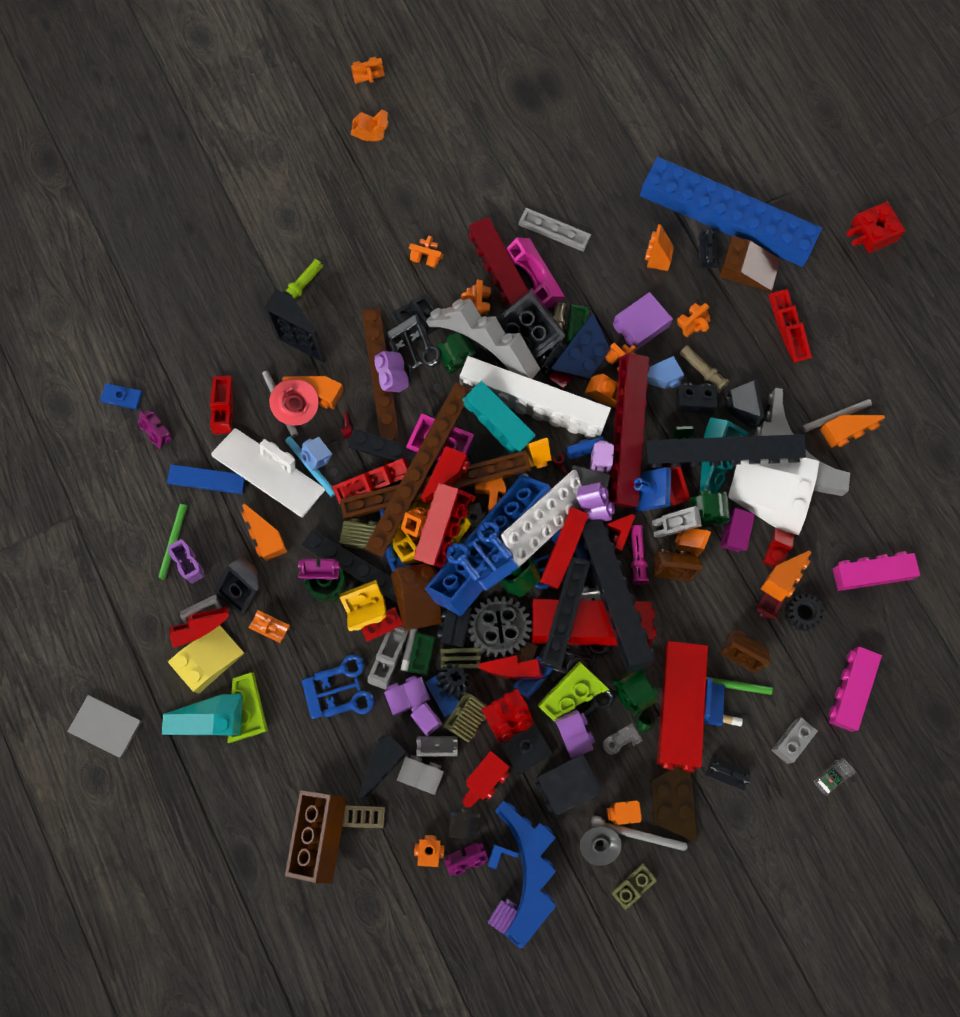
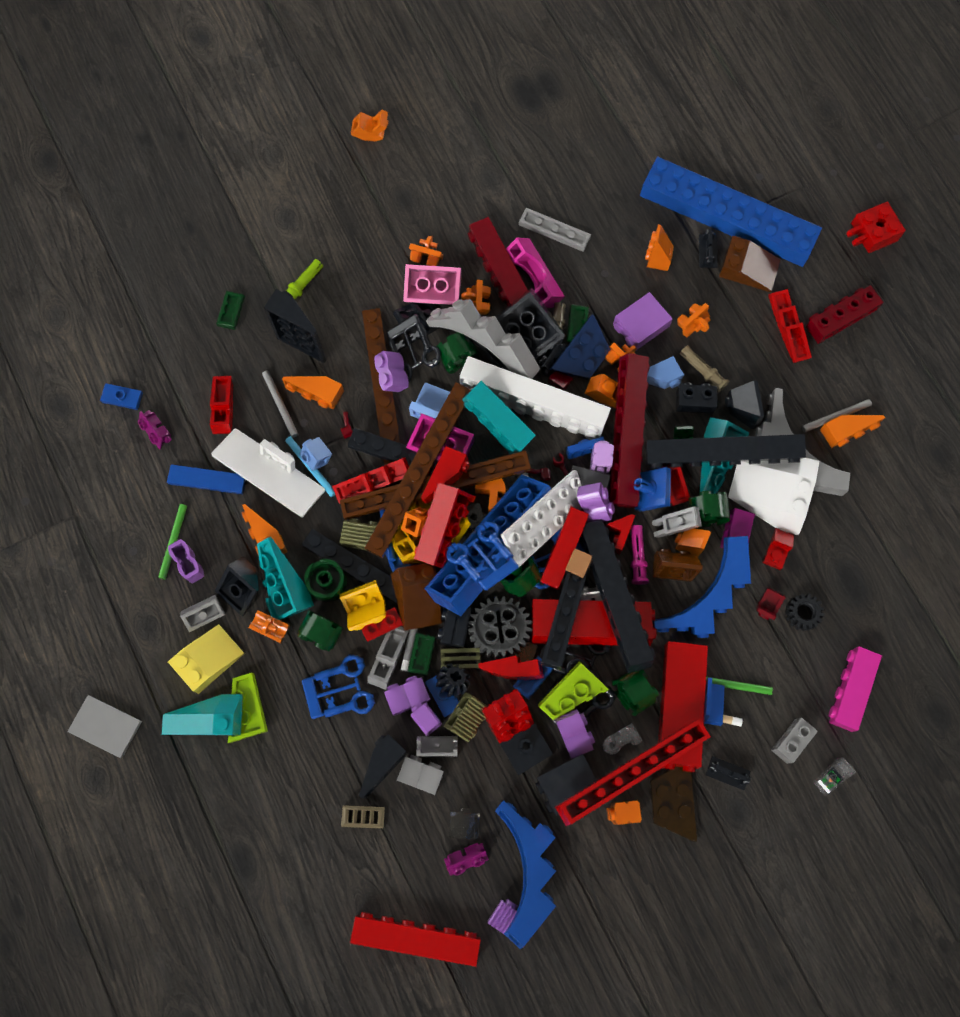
(197, 626): red slope -> none
(230, 310): none -> dark green plate
(285, 588): none -> teal wedge
(293, 402): coral hat -> none
(316, 837): reddish brown brick -> none
(320, 630): none -> dark green brick
(328, 569): magenta hinge -> none
(367, 70): orange hips -> none
(415, 940): none -> red brick
(425, 859): orange brick -> none
(429, 401): none -> light blue bracket
(432, 284): none -> bright pink slope
(485, 778): red hinge -> none
(496, 853): blue panel -> none
(538, 453): light orange slope -> none
(544, 473): none -> dark red hand
(579, 563): none -> medium nougat slope
(597, 820): light grey piece -> none
(604, 853): dark grey dish -> none
(632, 772): none -> red brick
(634, 886): olive slope -> none
(644, 723): dark green hinge -> none
(733, 571): none -> blue arch
(745, 652): reddish brown slope -> none
(783, 576): orange slope -> none
(843, 314): none -> dark red brick
(876, 571): dark pink brick -> none

